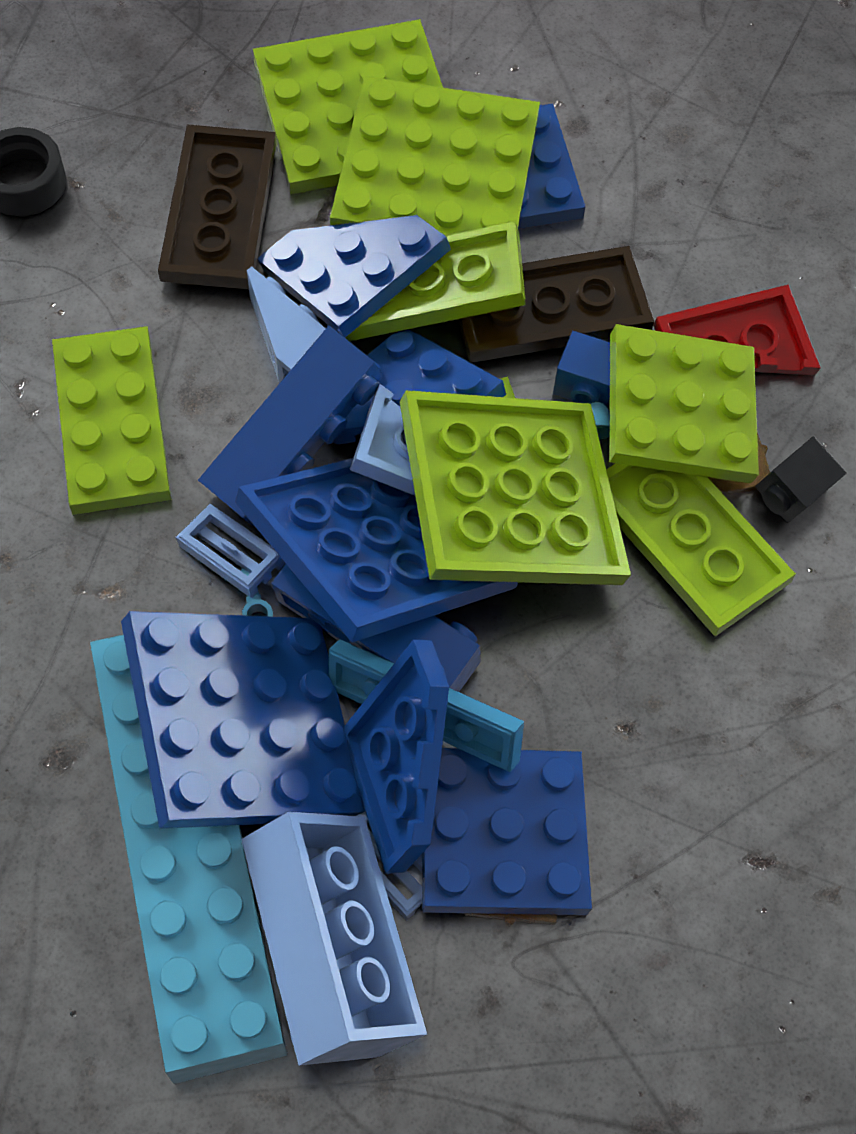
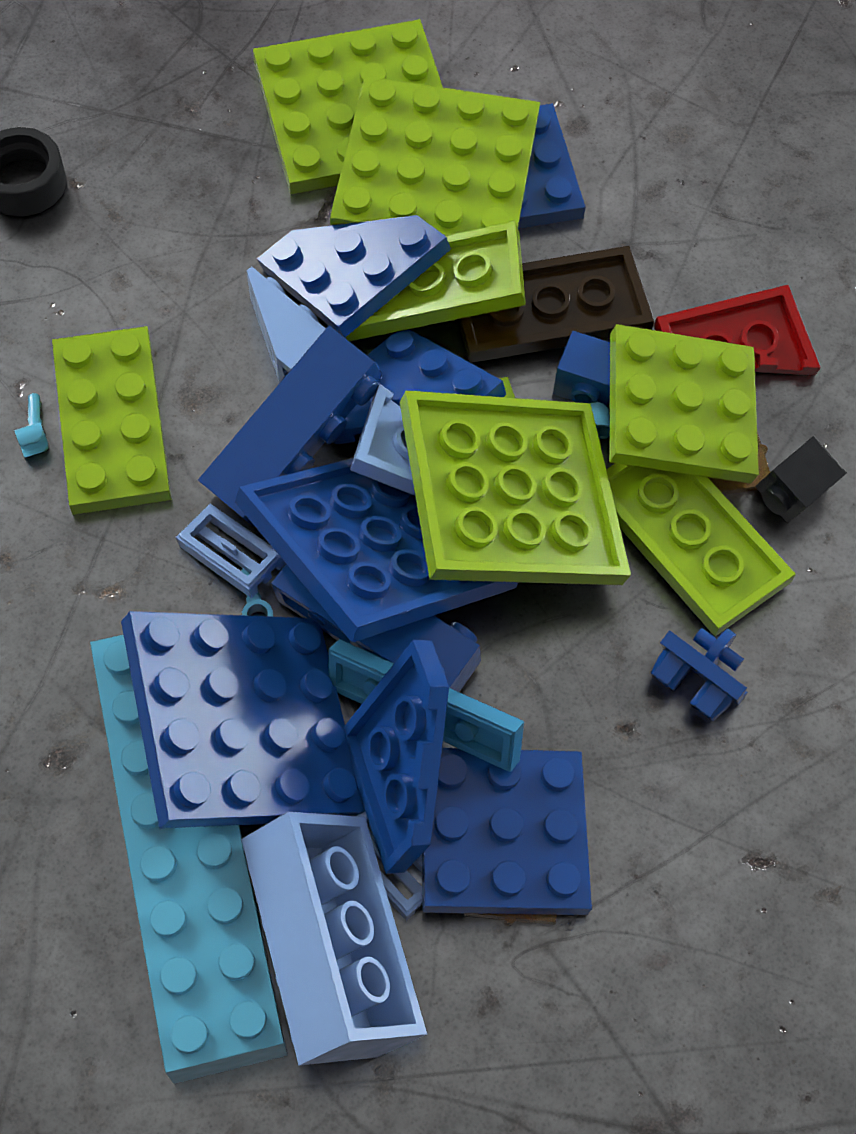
(32, 437): none -> medium azure hand
(217, 206): dark brown plate -> none
(719, 687): none -> blue hips

